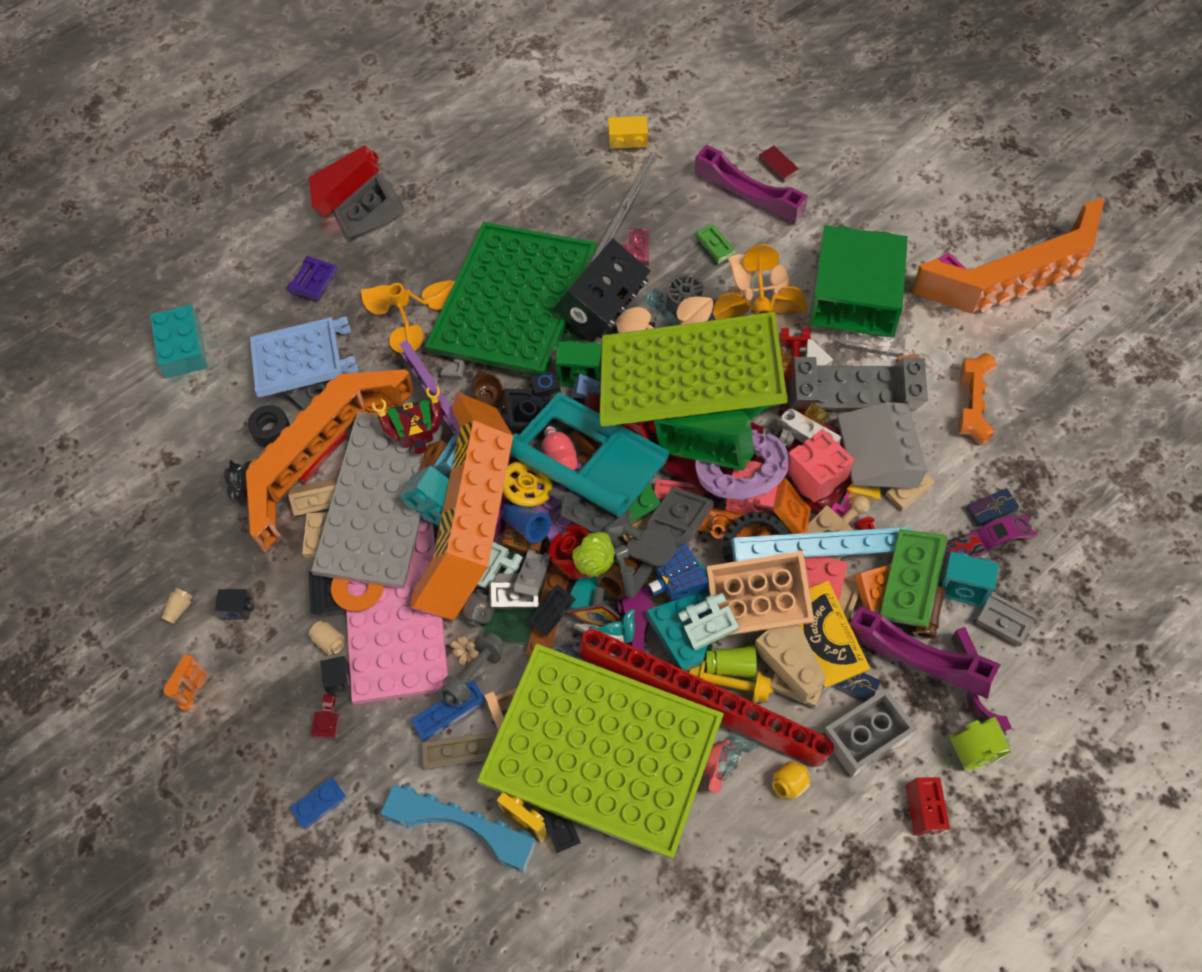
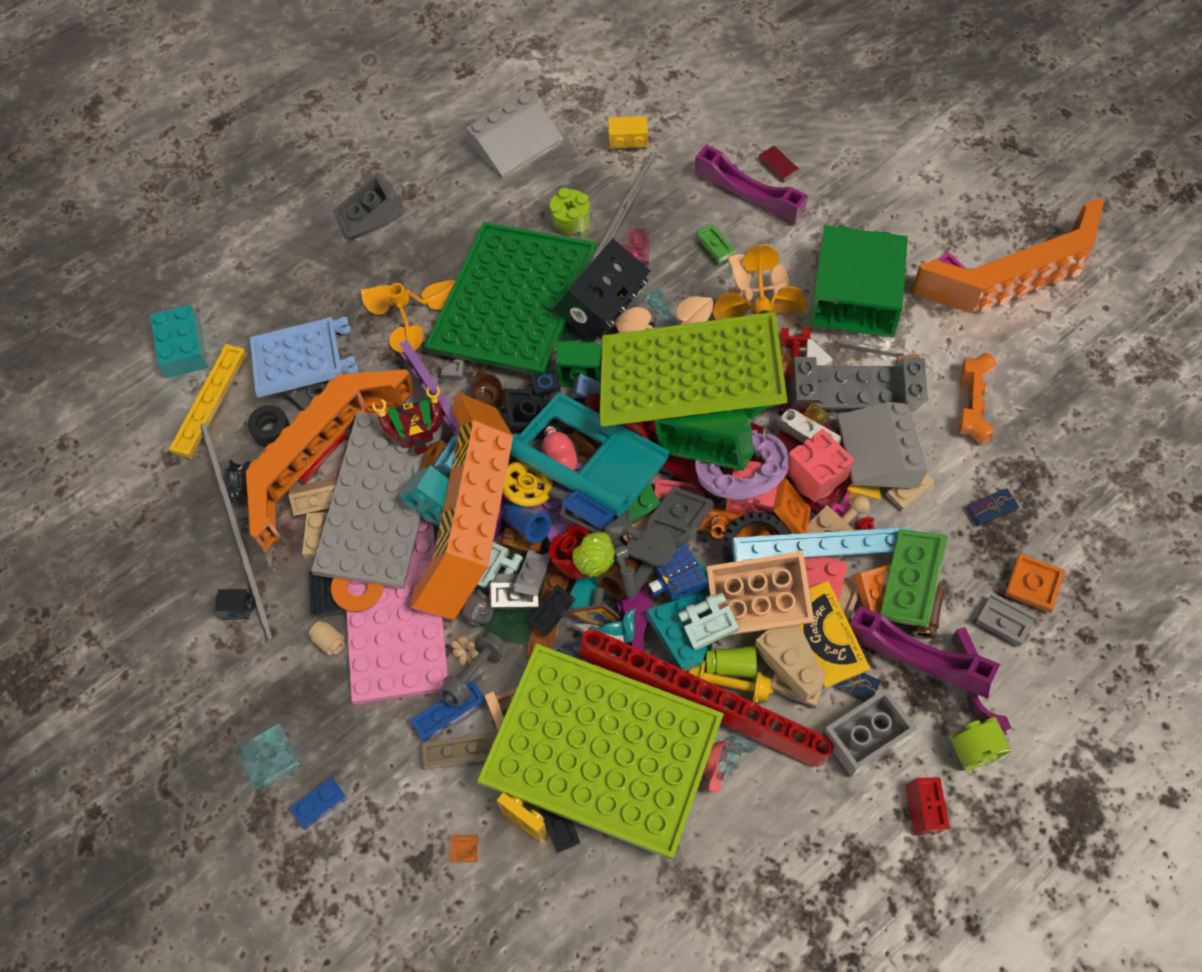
(176, 605): tan cone -> none
(191, 677): orange plate -> none
(207, 401): none -> yellow plate
(246, 565): none -> light grey piece
(269, 757): none -> clear light blue plate
(316, 281): dark purple plate -> none
(327, 722): dark red plate -> none
(336, 676): black brick -> none
(341, 179): red slope -> none
(411, 809): dark azure arch -> none
(465, 849): none -> clear orange tile
(513, 134): none -> light grey slope
(570, 212): none -> lime brick
(588, 509): none -> blue tile
(681, 288): dark grey wheel -> none
(786, 437): light grey plate -> none
(791, 780): yellow head -> none
(968, 579): teal brick -> none
(990, 536): piece -> none
(1034, 583): none -> orange plate

